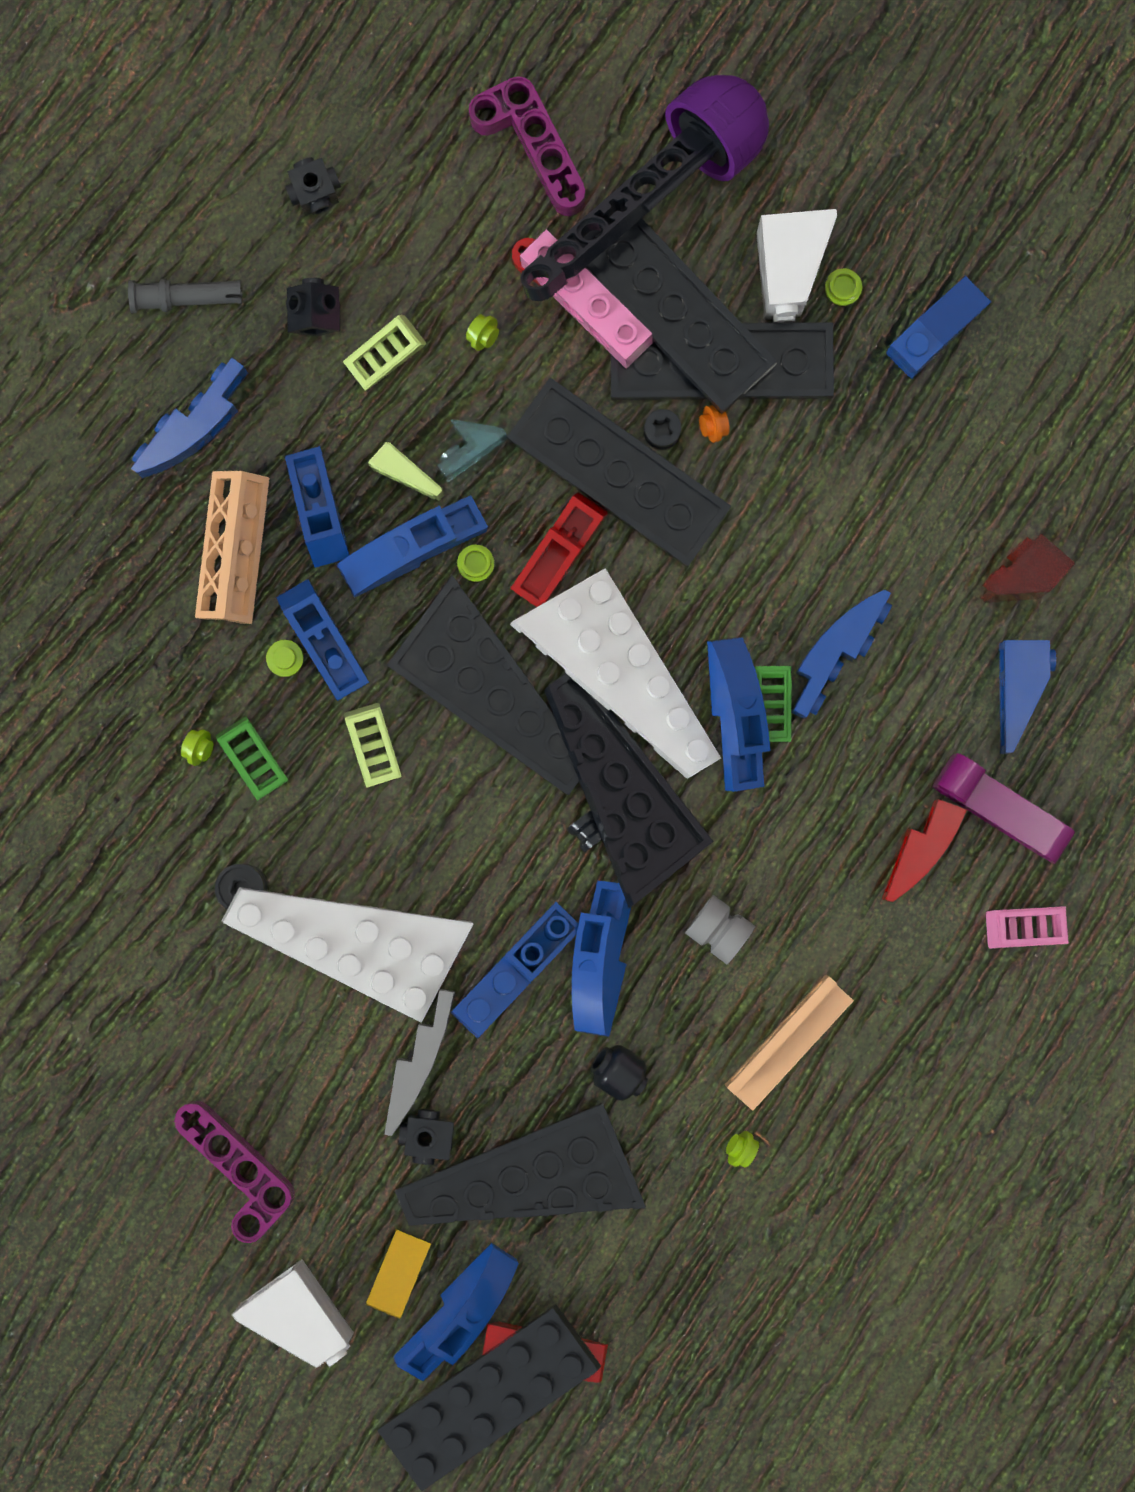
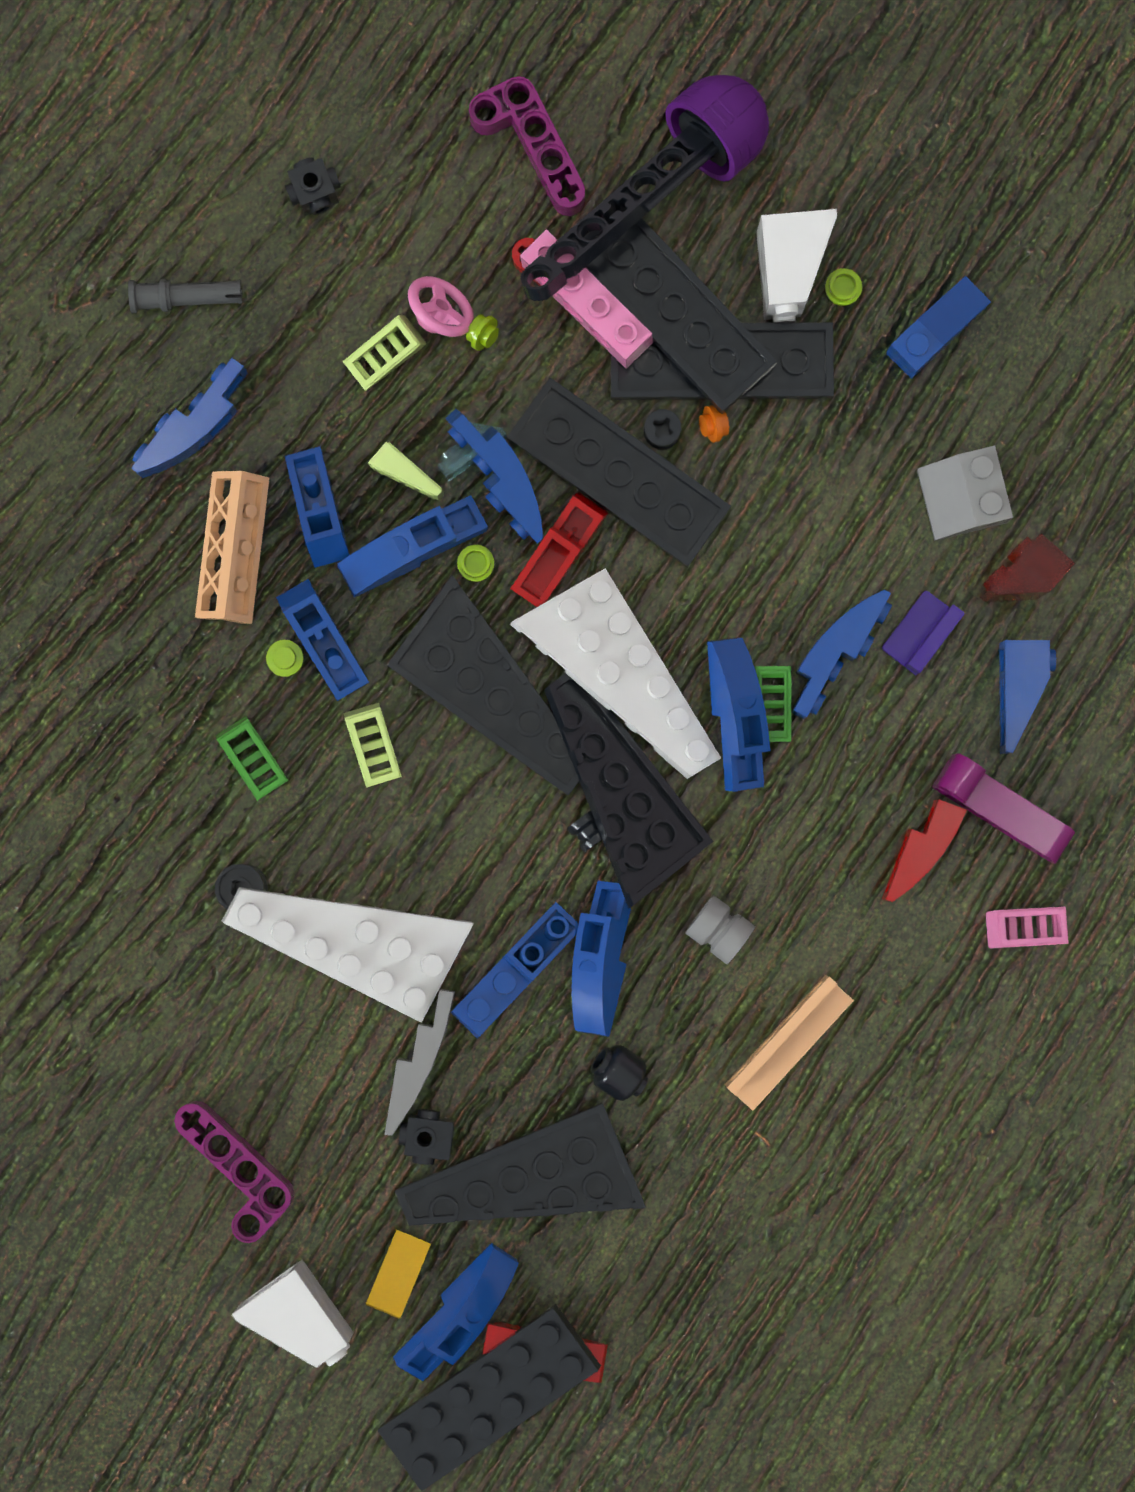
(197, 746): lime plate -> none
(313, 308): black brick -> none
(439, 312): none -> bright pink piece
(509, 482): none -> blue slope
(742, 1149): lime plate -> none
(922, 632): none -> dark purple panel
(965, 493): none -> light grey slope

